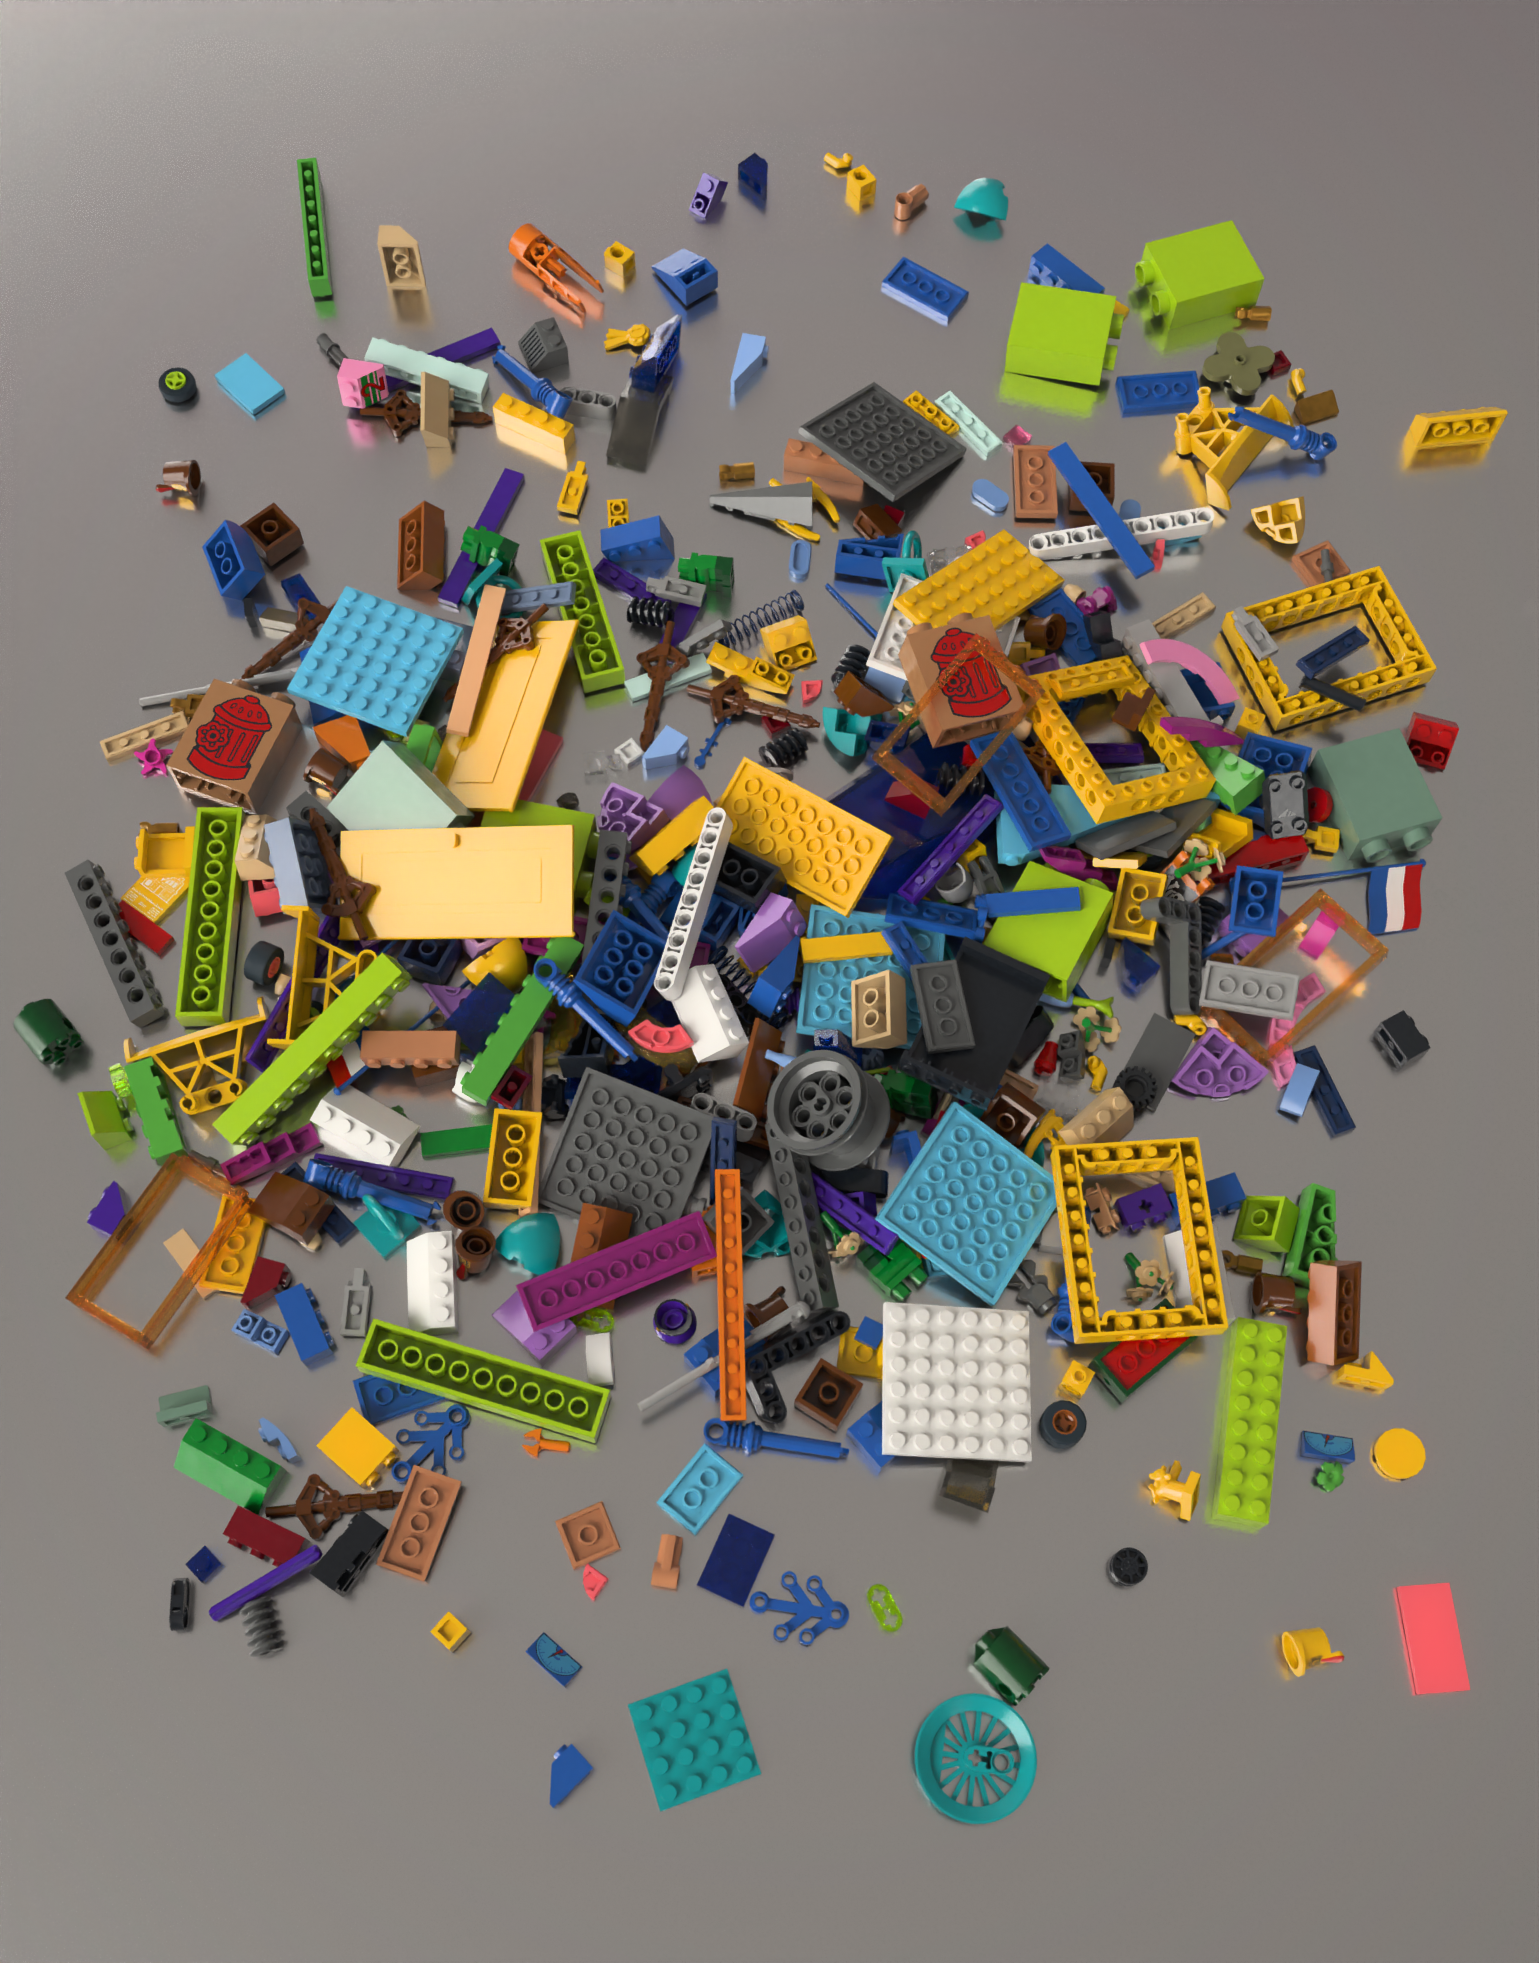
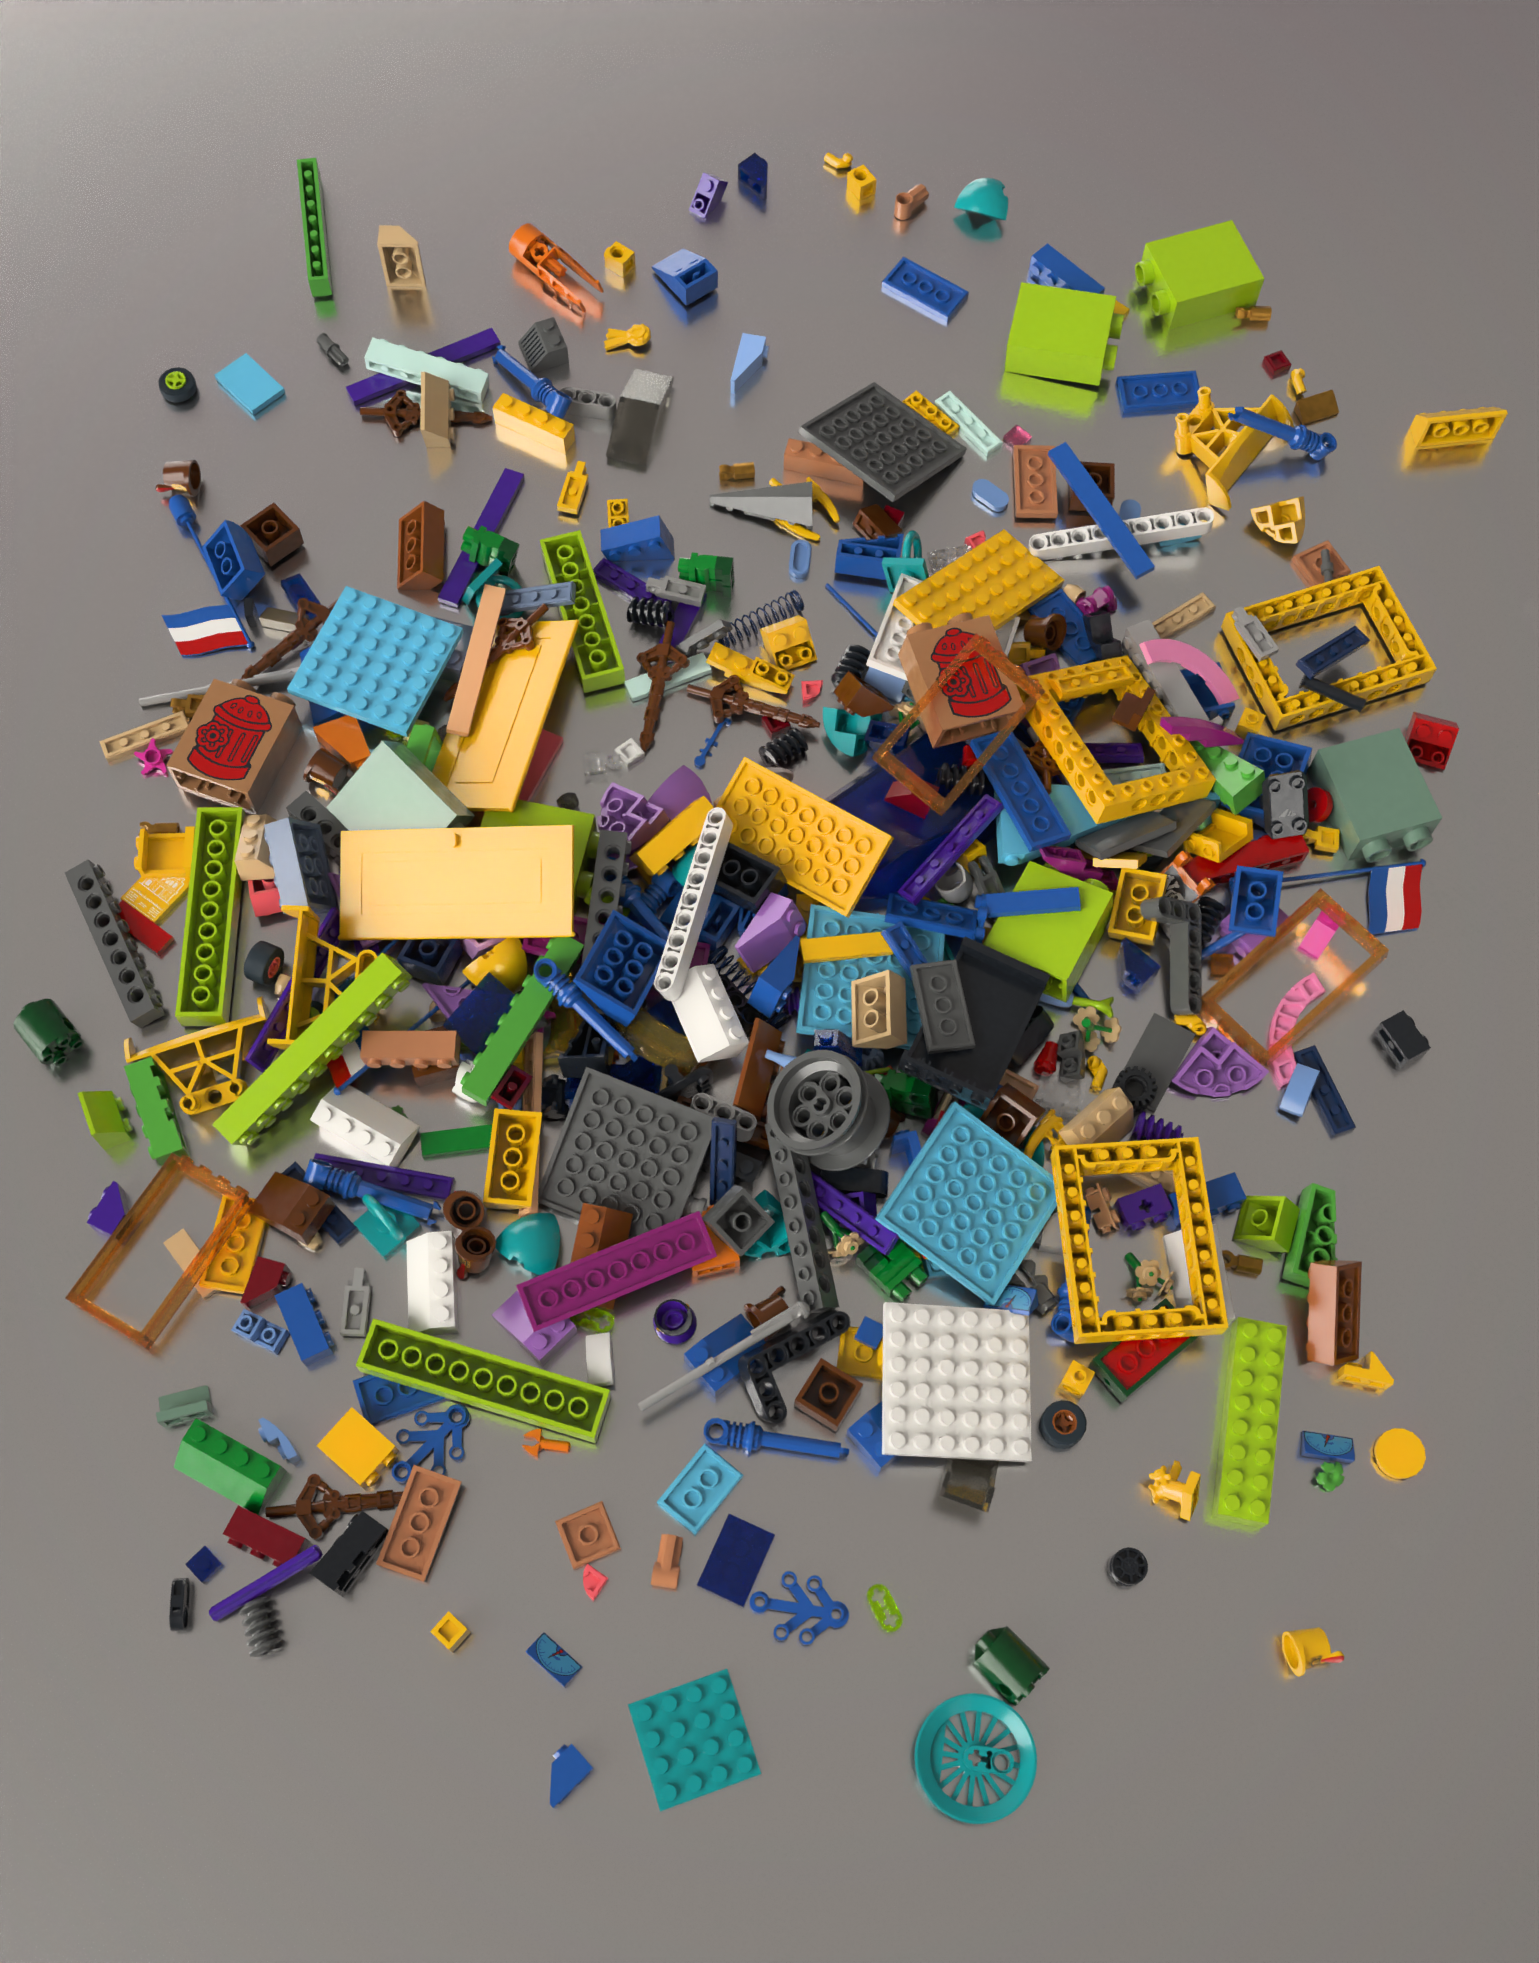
(120, 1080): clear neon green beam -> none
(206, 627): none -> flag
(209, 1162): dark grey bar -> none
(272, 1154): magenta slope -> none
(343, 884): reddish brown bar -> none
(361, 383): bright pink slope -> none
(657, 355): clear blue slope -> none
(660, 1039): coral tile -> none
(666, 749): light blue slope -> none
(730, 1295): orange plate -> none
(1016, 1300): none -> slope
(1023, 729): tan hose -> none
(1107, 953): black tile -> none
(1154, 1130): none -> dark purple piece
(1158, 553): coral tile -> none
(1200, 867): tan plant -> none
(1238, 363): olive plant -> none
(1249, 990): light grey tile -> none
(1273, 1292): reddish brown hat -> none
(1433, 1638): coral tile -> none

